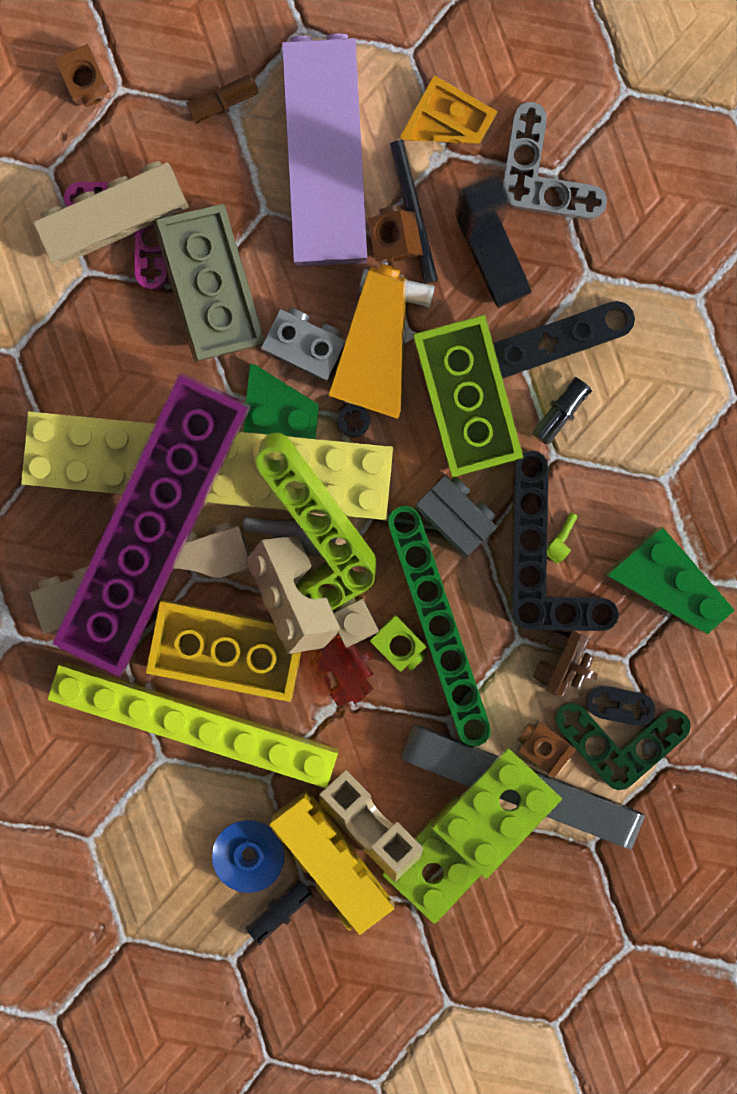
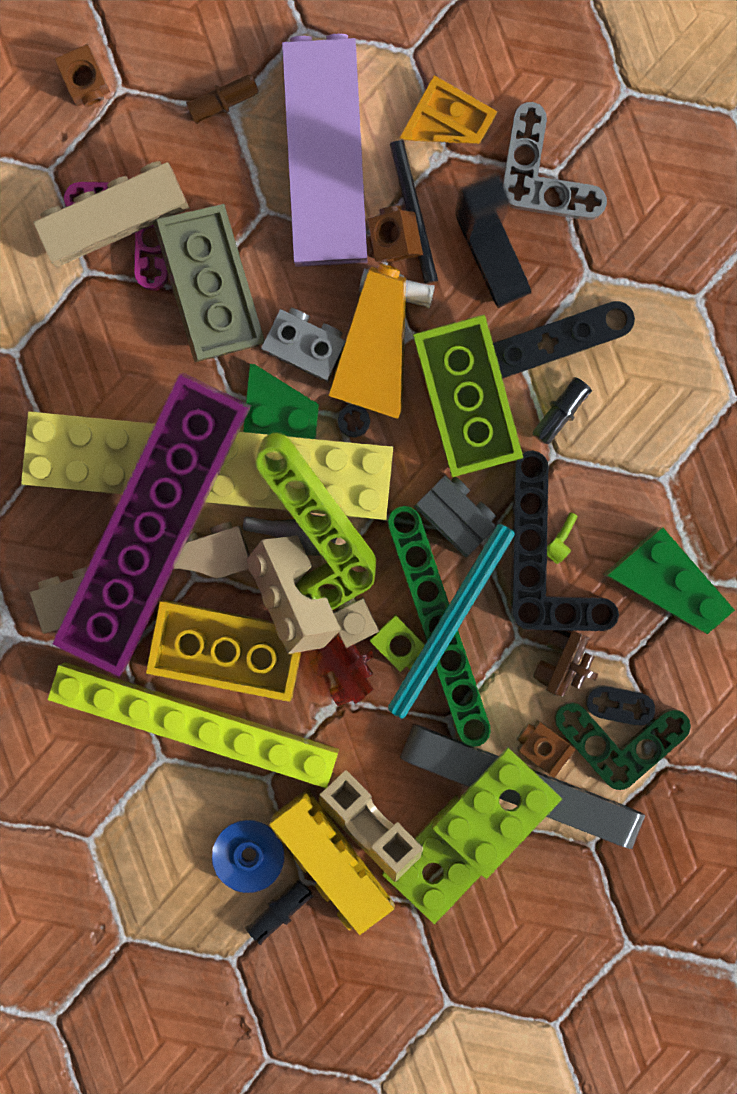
(451, 621): none -> teal axle

